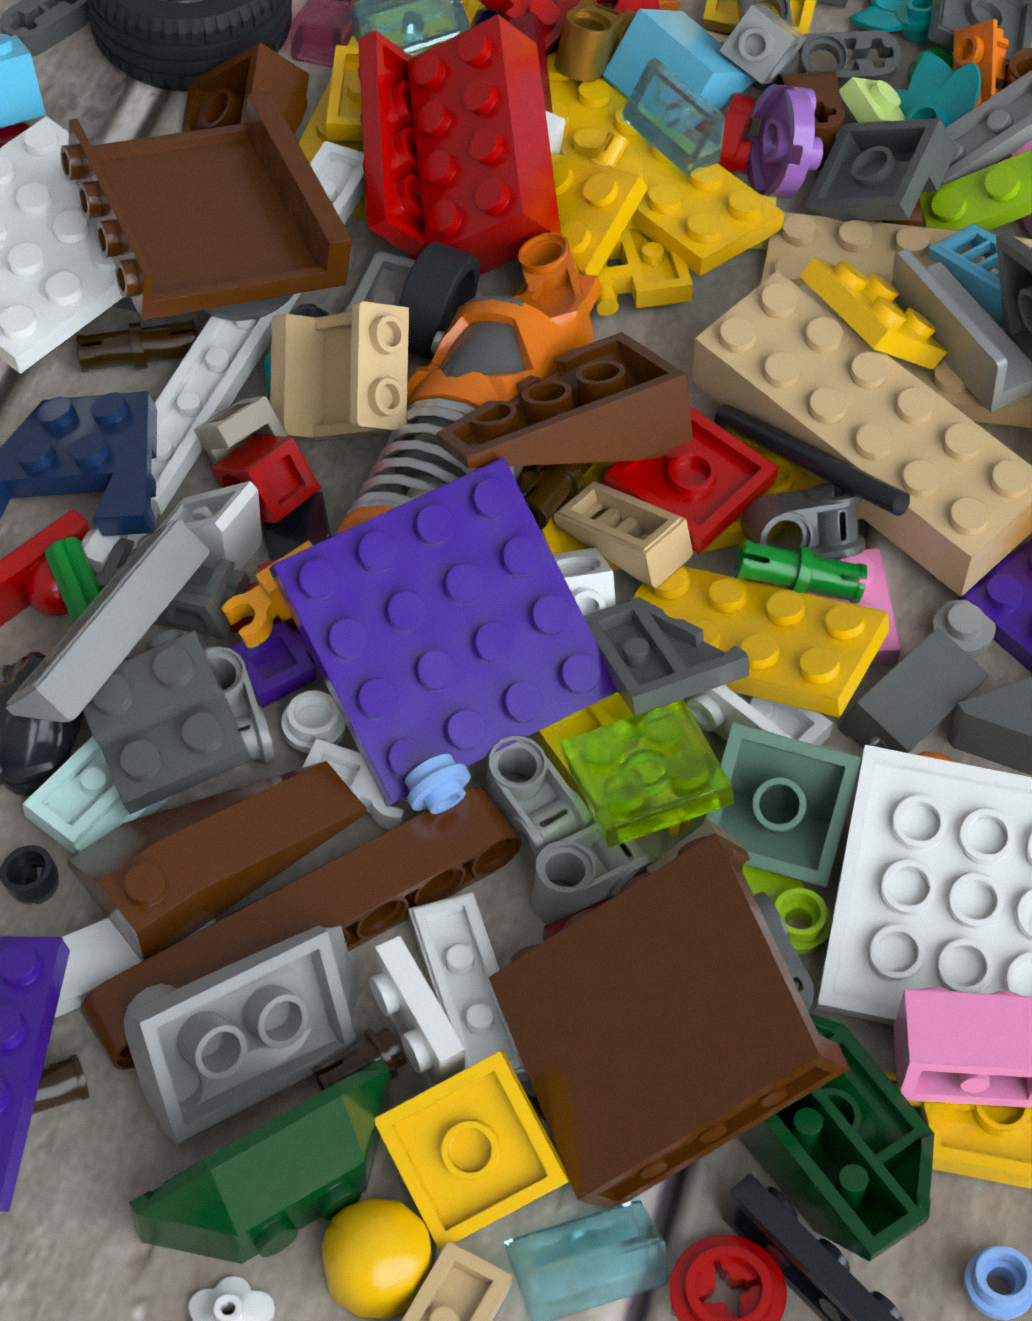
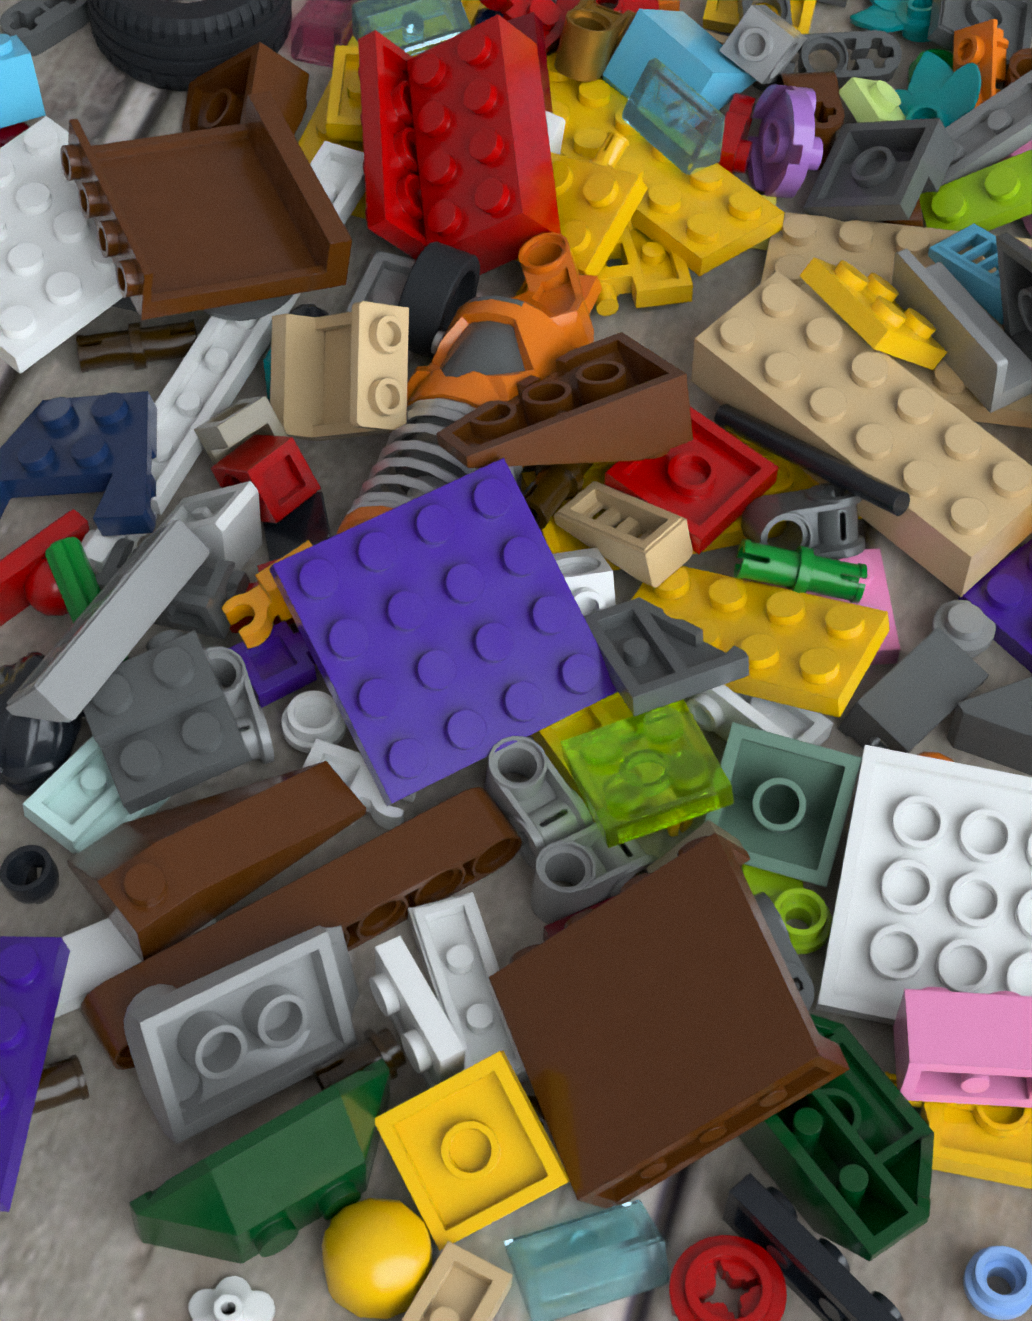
(437, 784): light blue plate -> none

